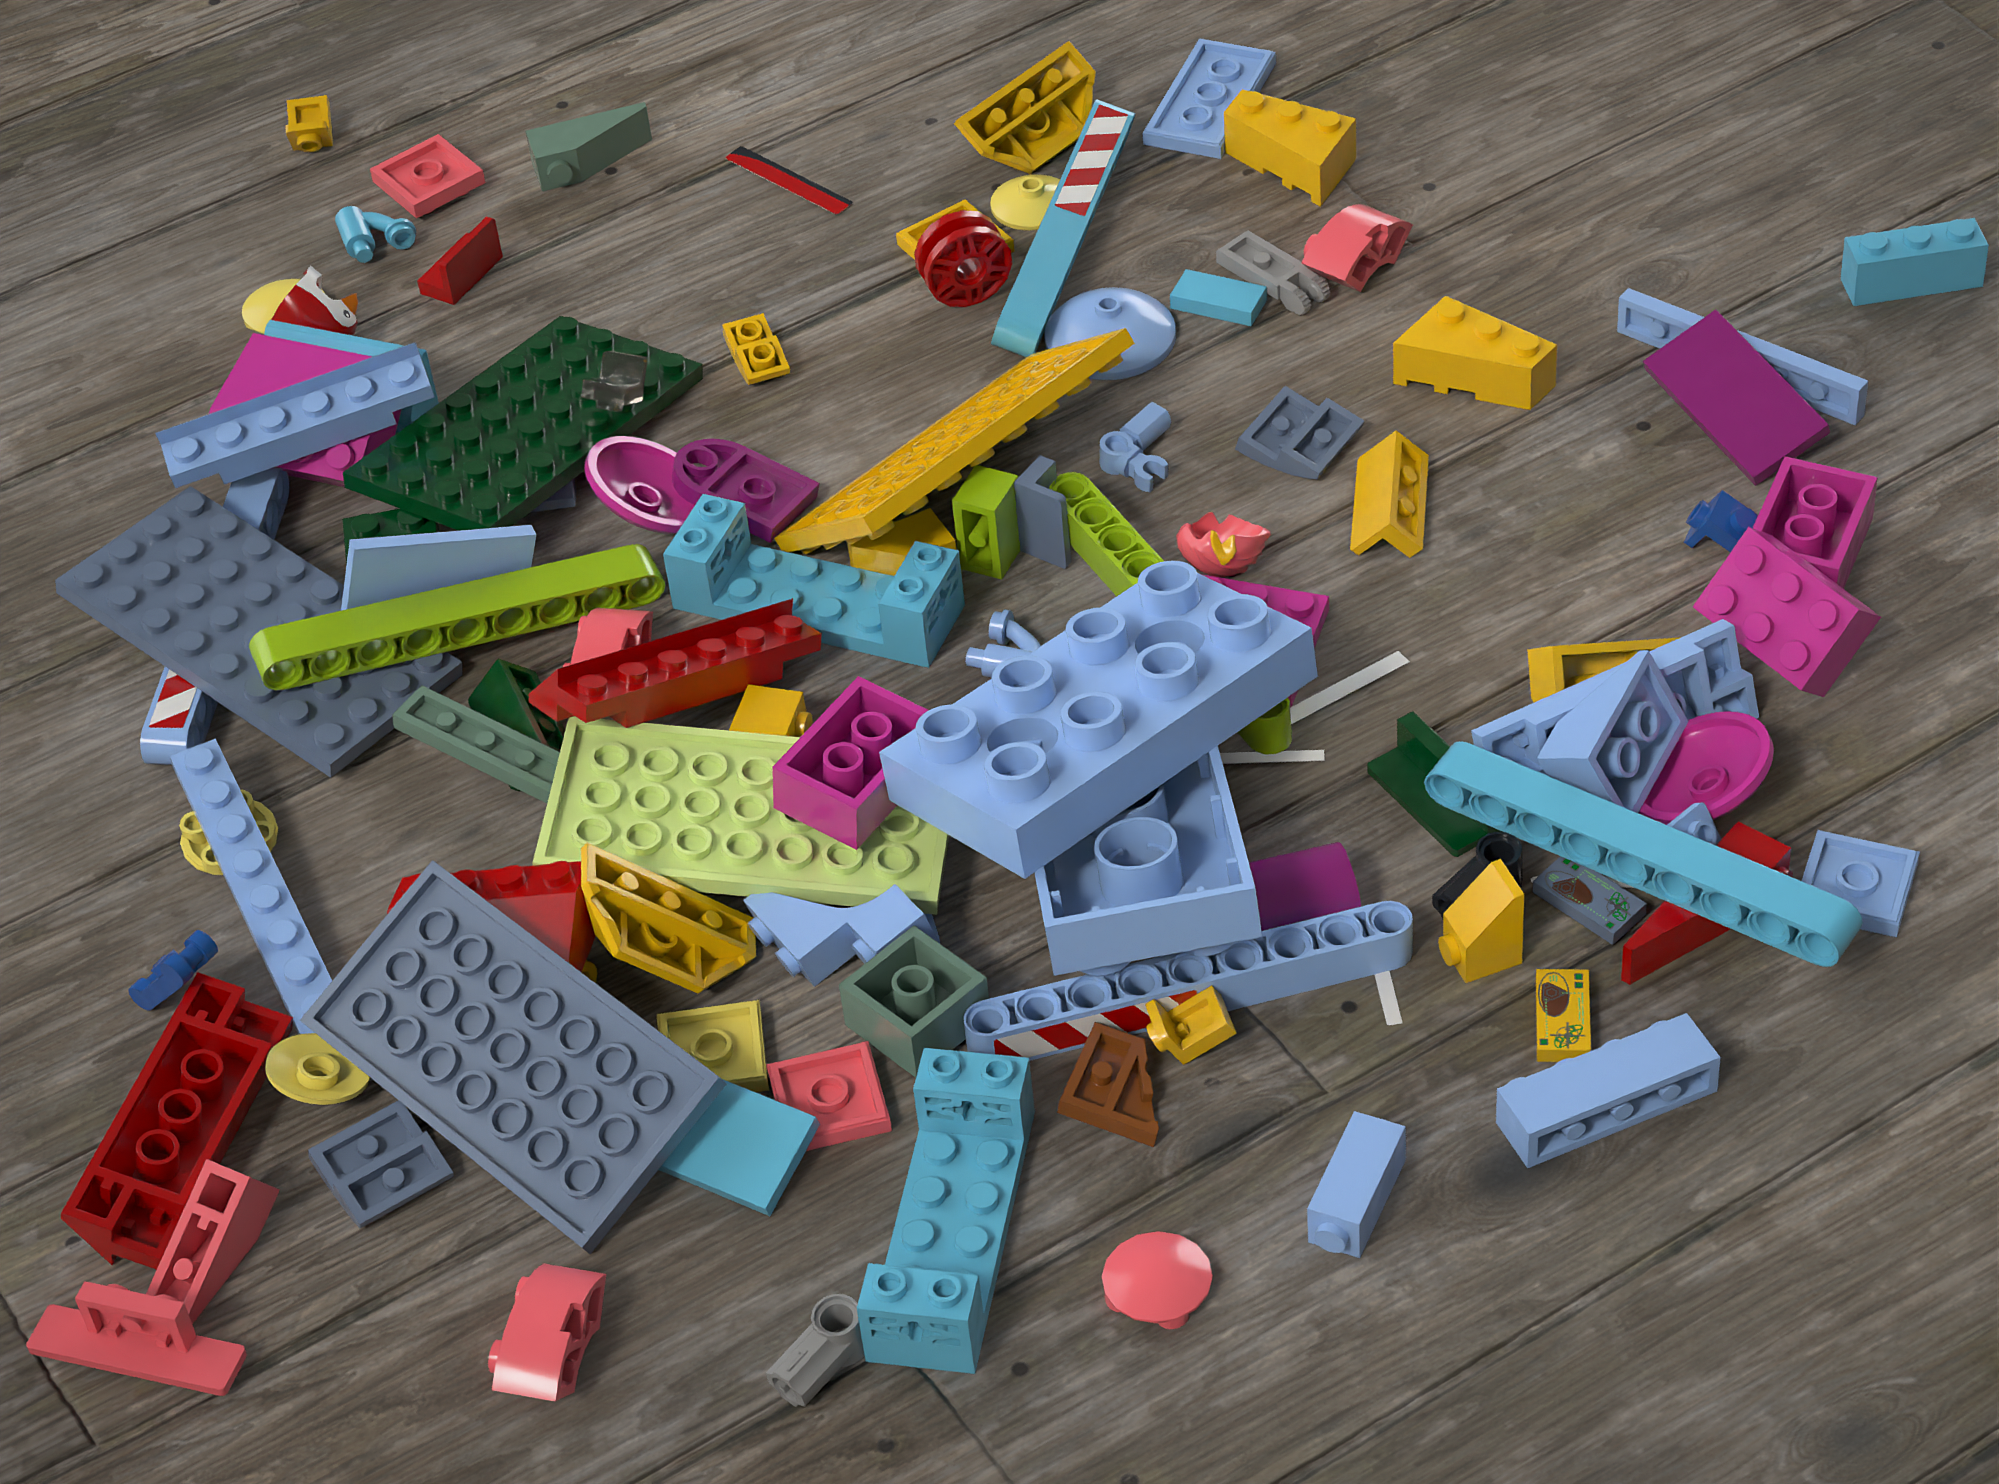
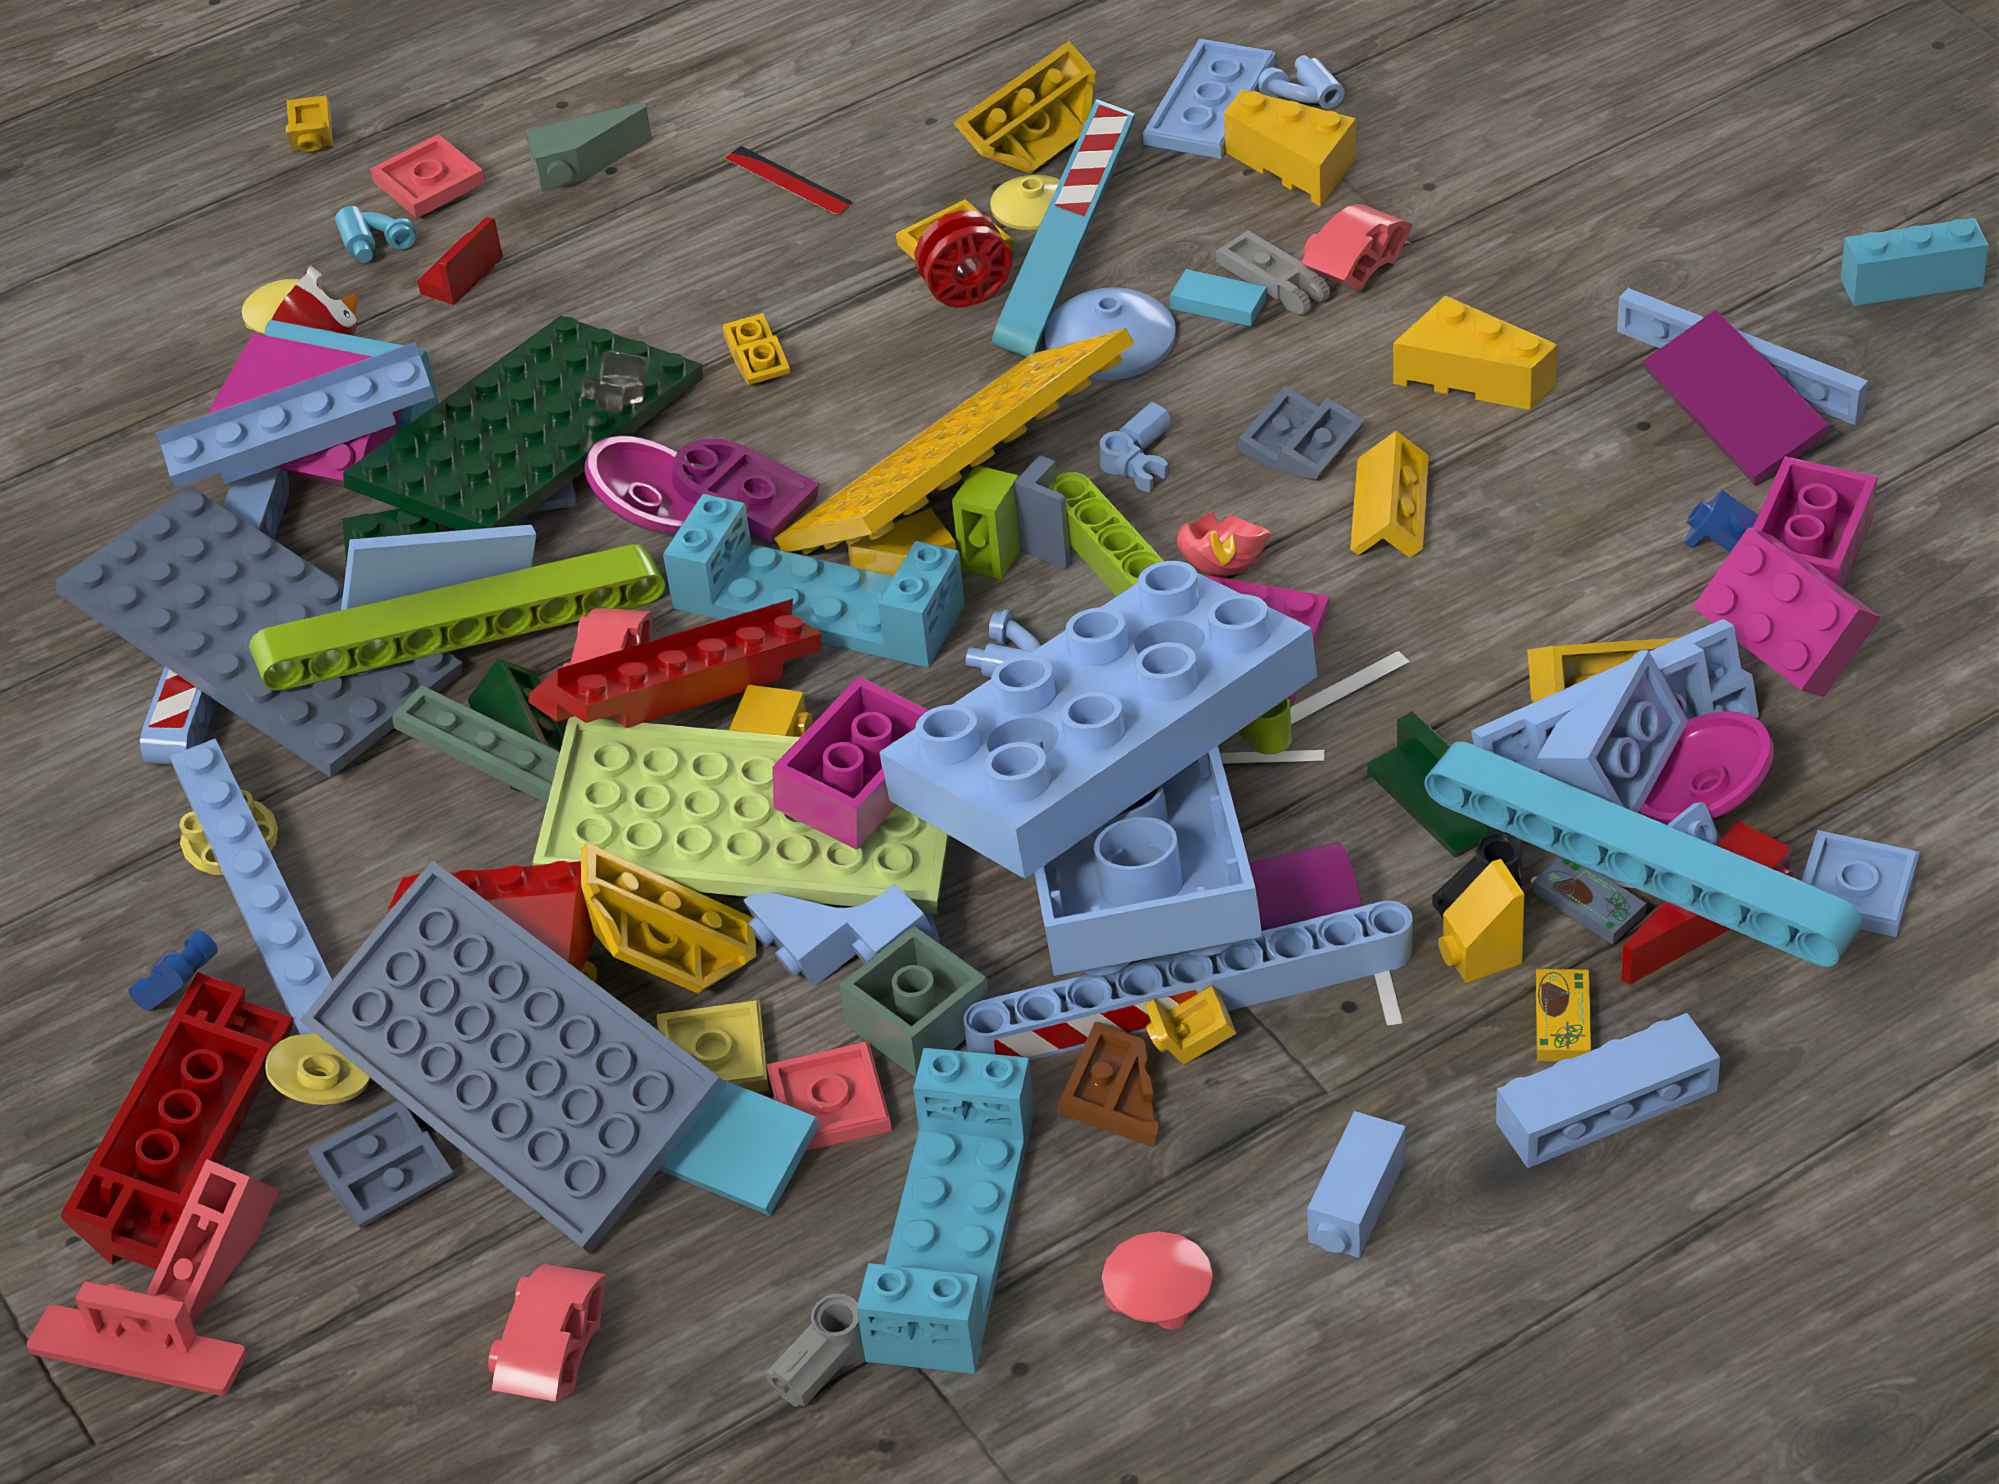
(1317, 82): none -> light blue plant

